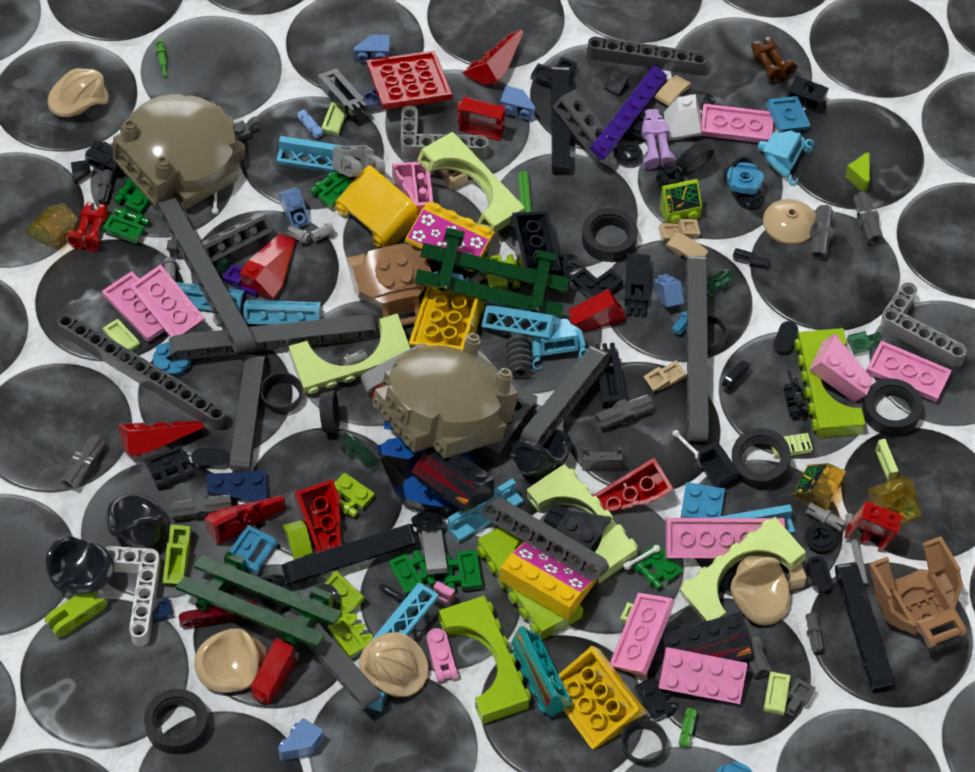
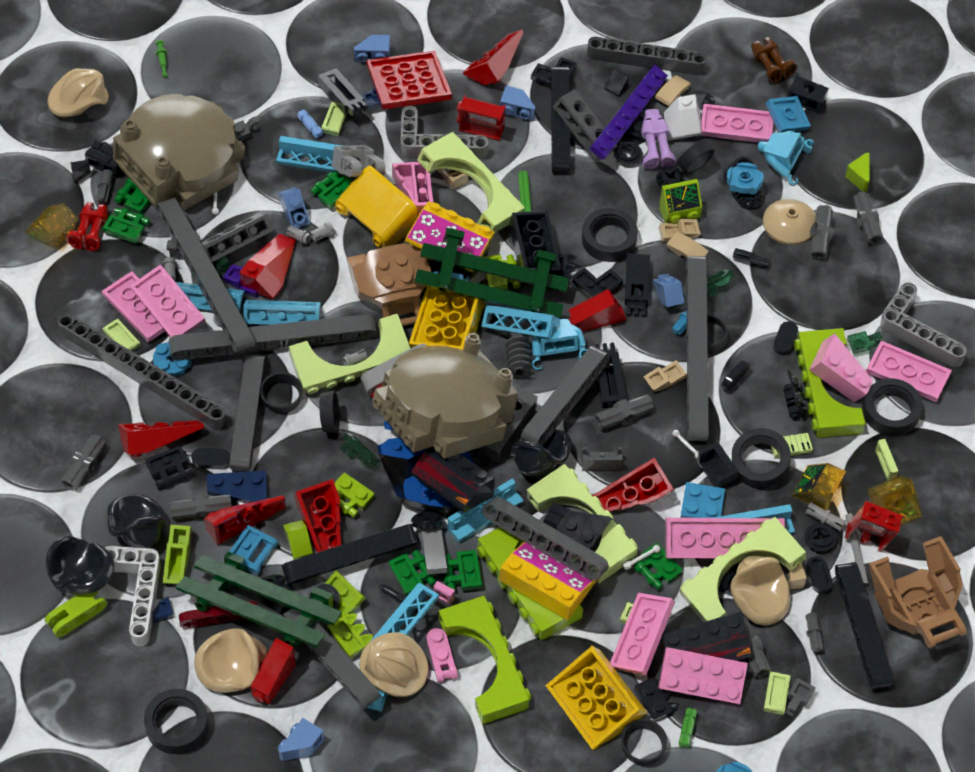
(540, 672): teal slope -> none

